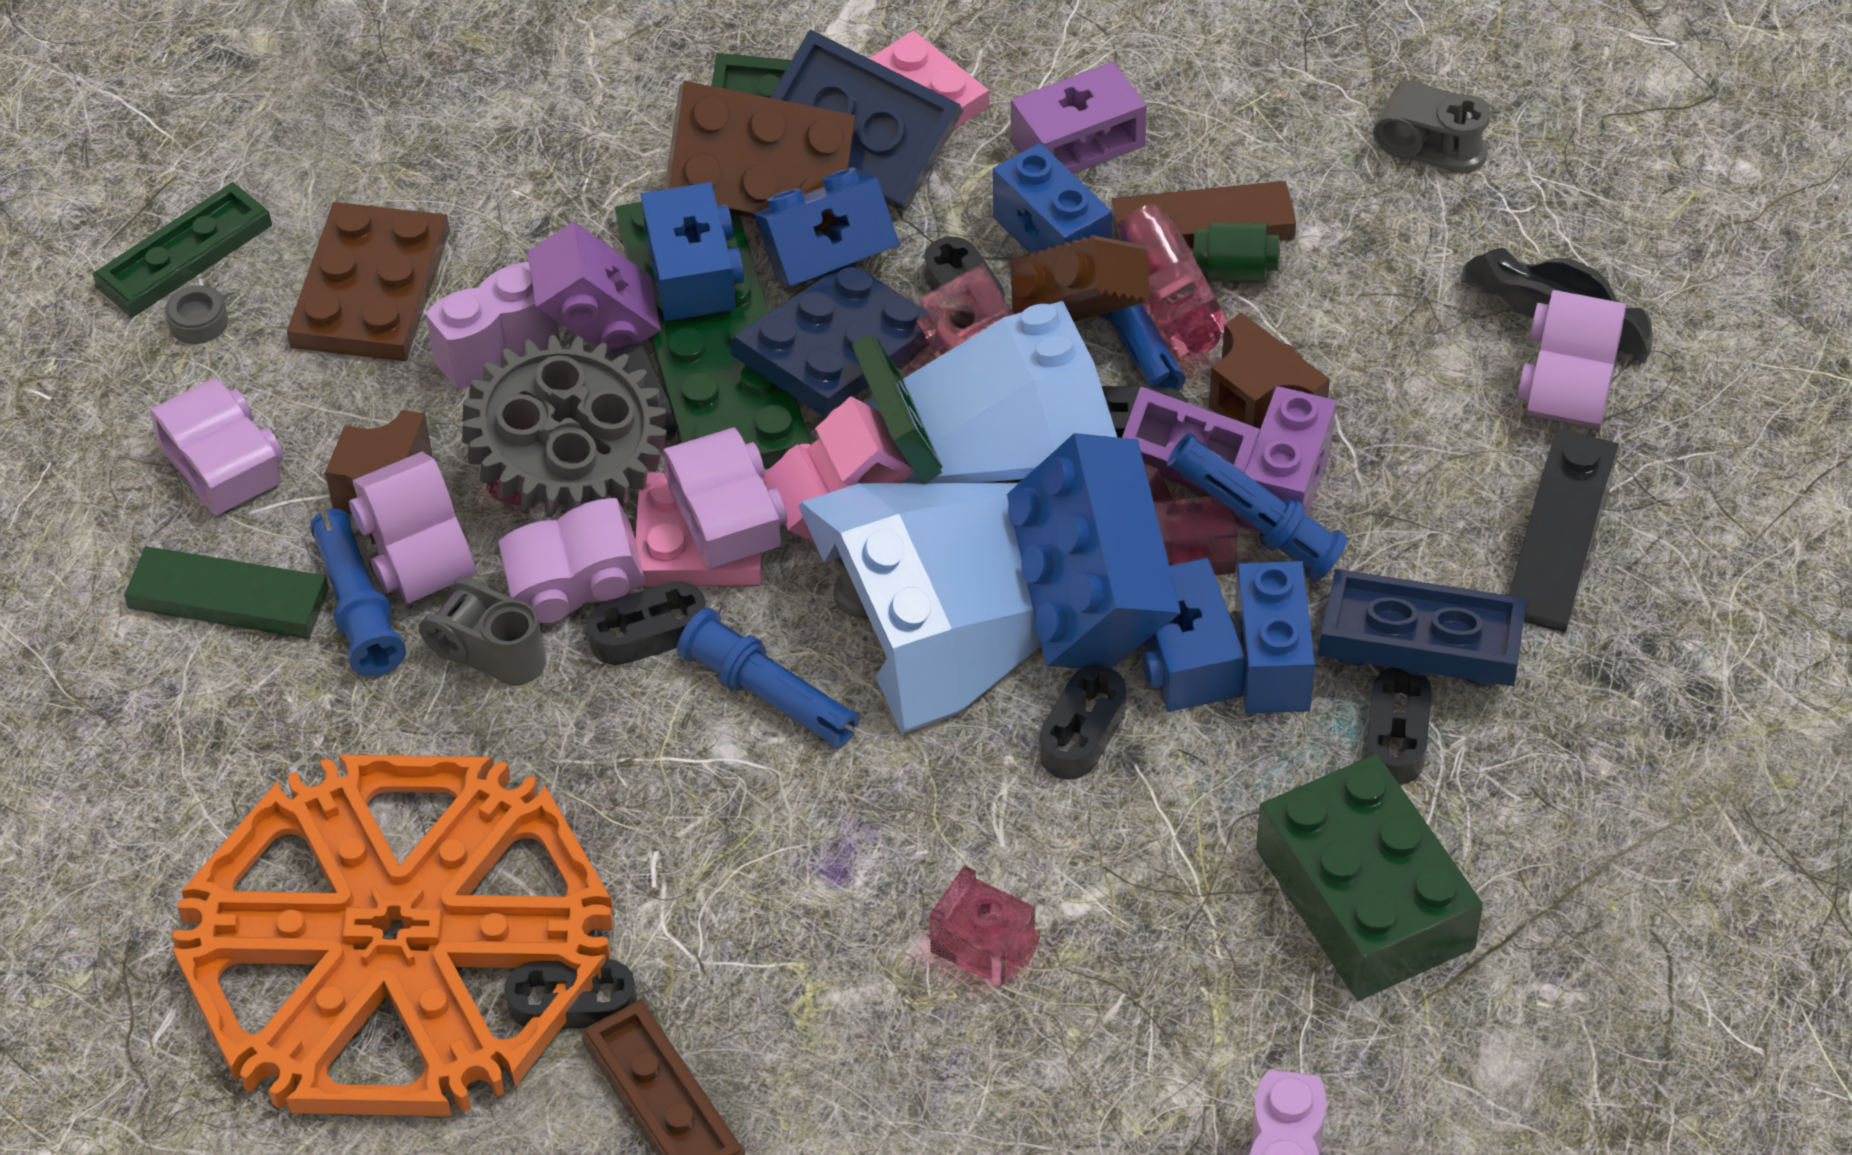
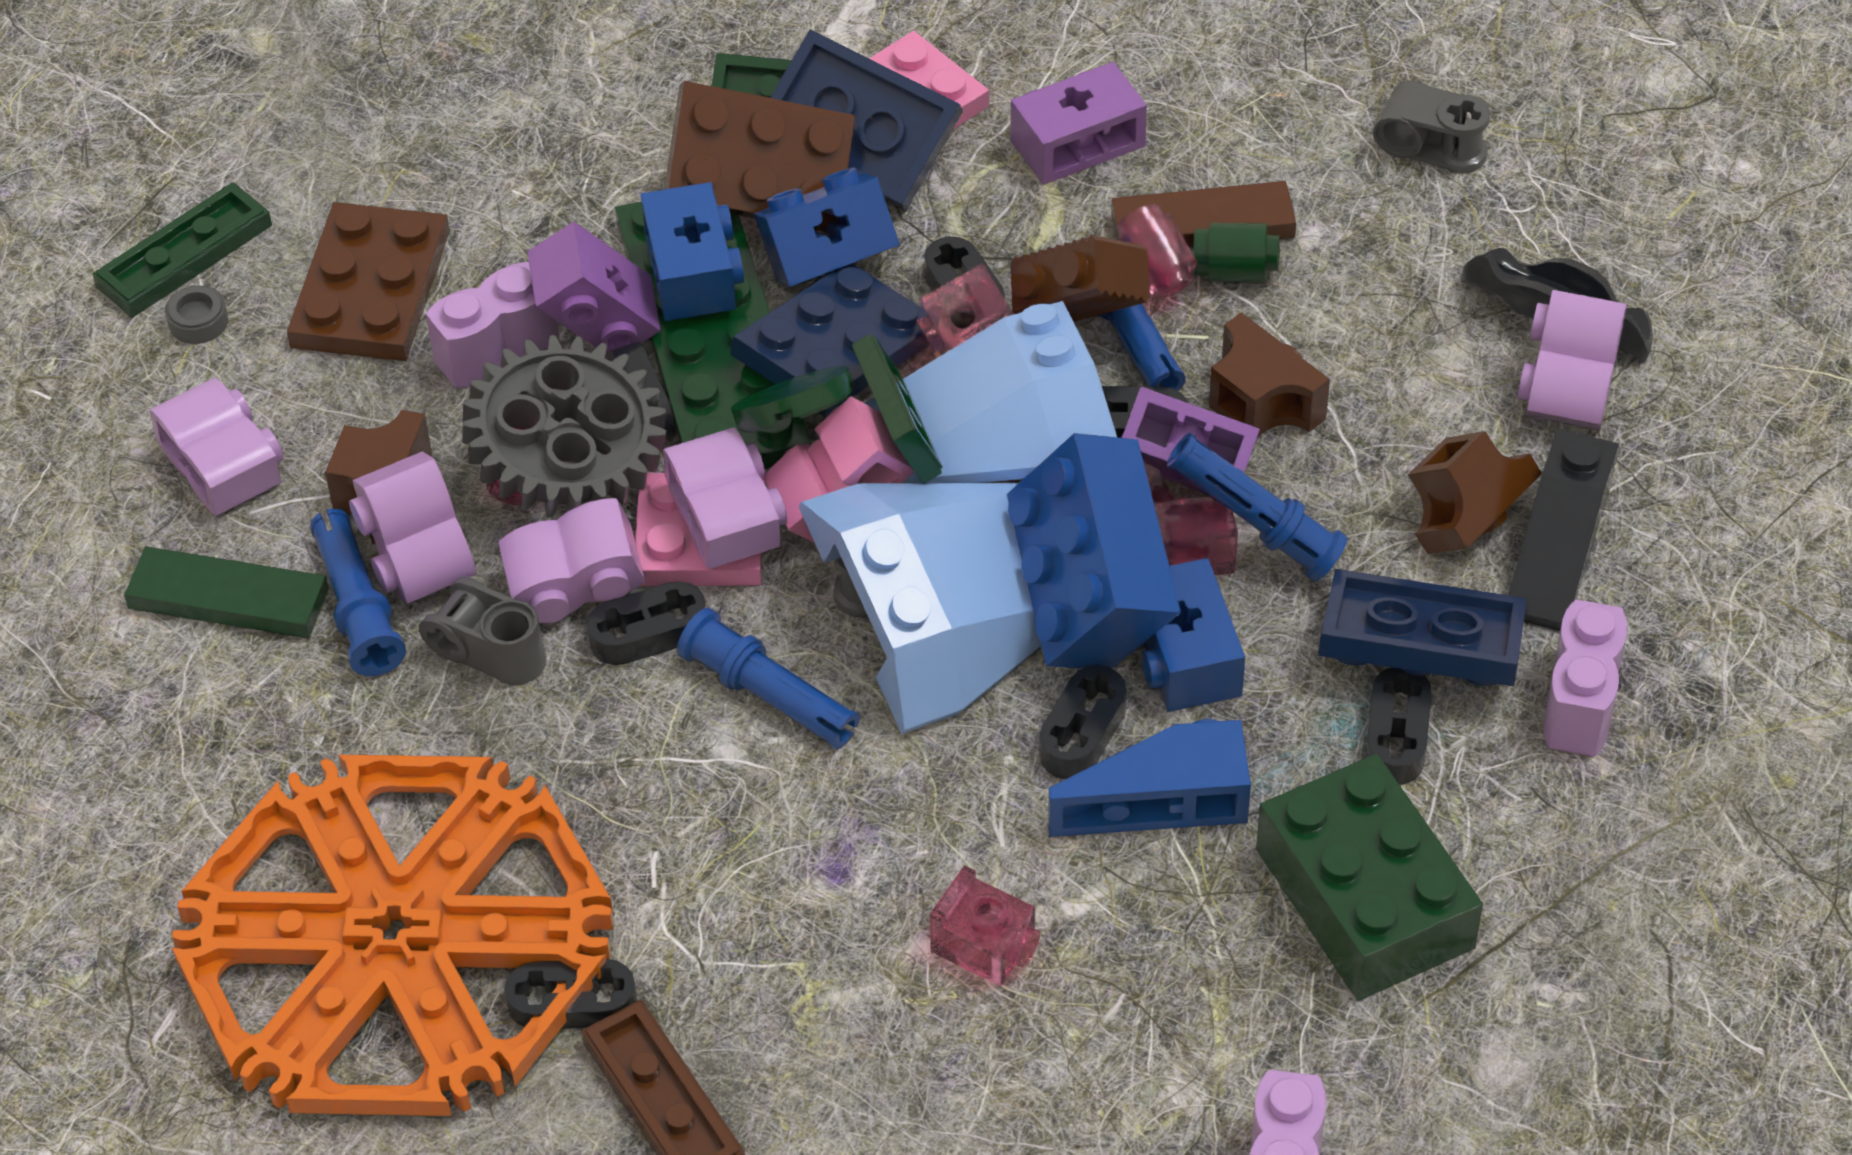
(793, 398): none -> dark green tile
(1045, 202): blue brick -> none
(1168, 781): none -> blue slope
(1194, 320): clear pink brick -> none
(1274, 637): blue brick -> none
(1293, 446): medium lavender brick -> none
(1467, 490): none -> reddish brown brick
(1585, 678): none -> lavender brick

